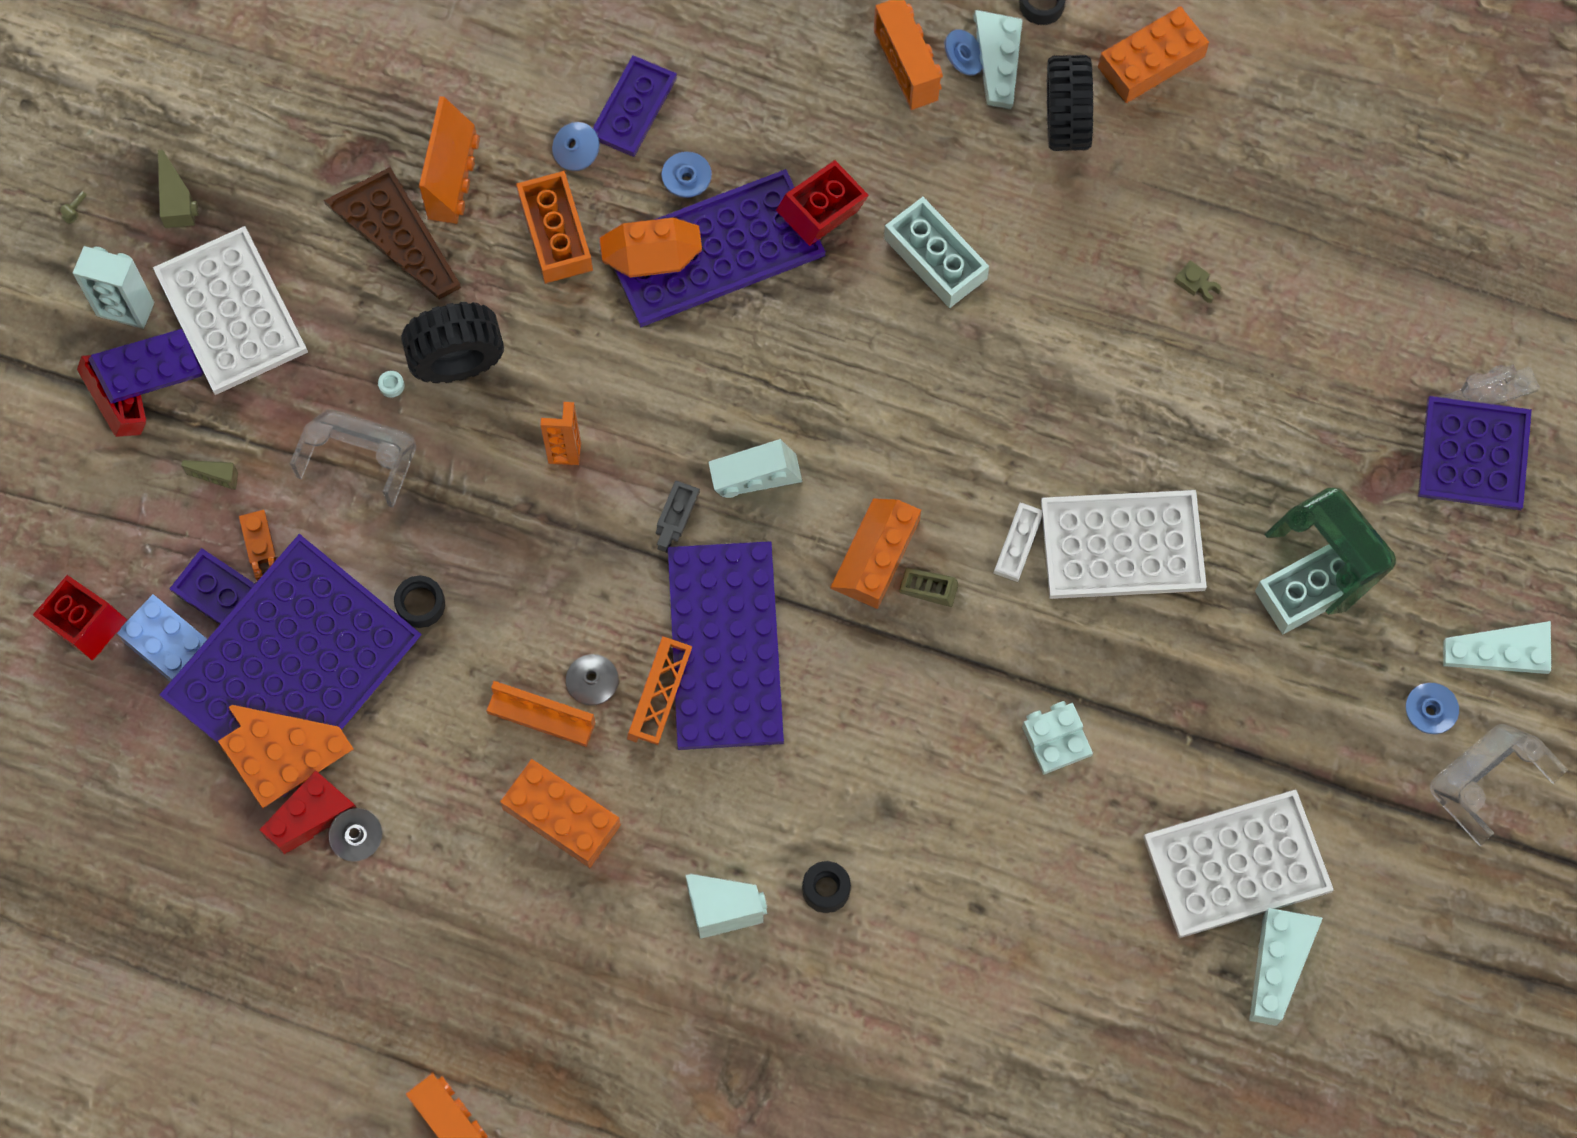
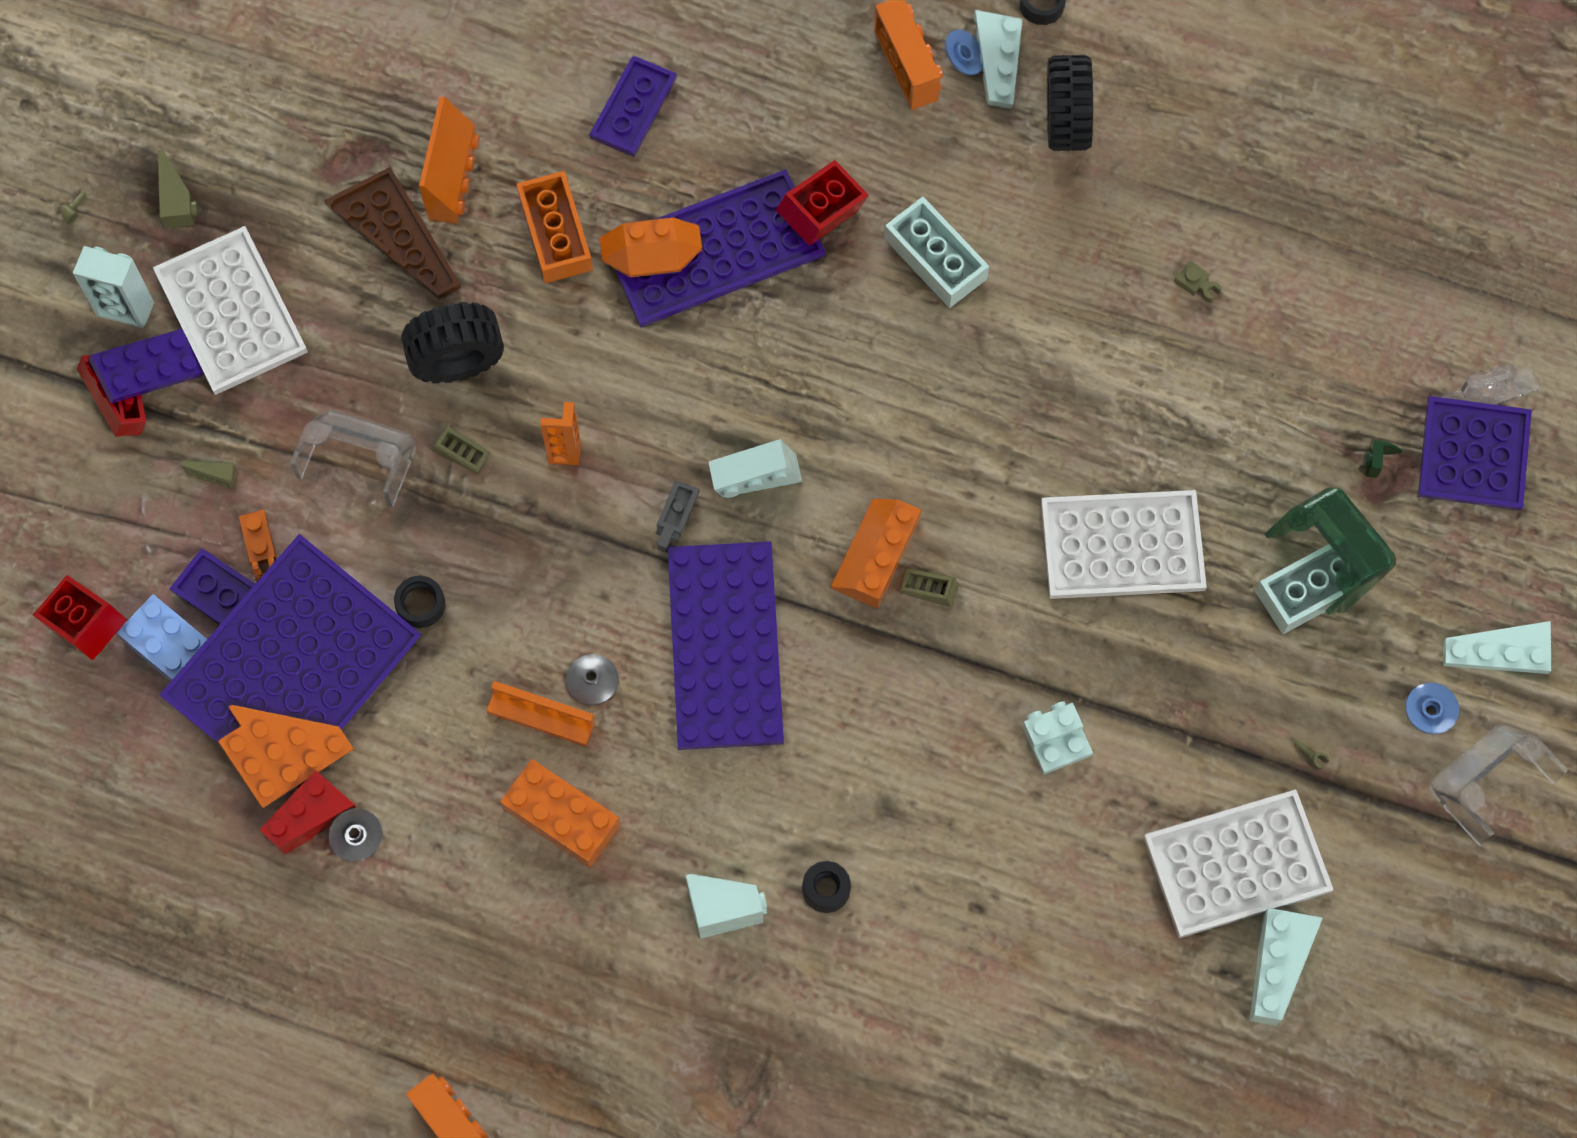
(391, 384): light aqua tile -> none
(457, 437): none -> olive slope
(582, 153): medium blue dish -> none
(650, 687): orange fence -> none
(684, 165): medium blue dish -> none
(1018, 542): white tile -> none
(1153, 54): orange brick -> none
(1312, 755): none -> olive hand
(1374, 458): none -> dark green plate

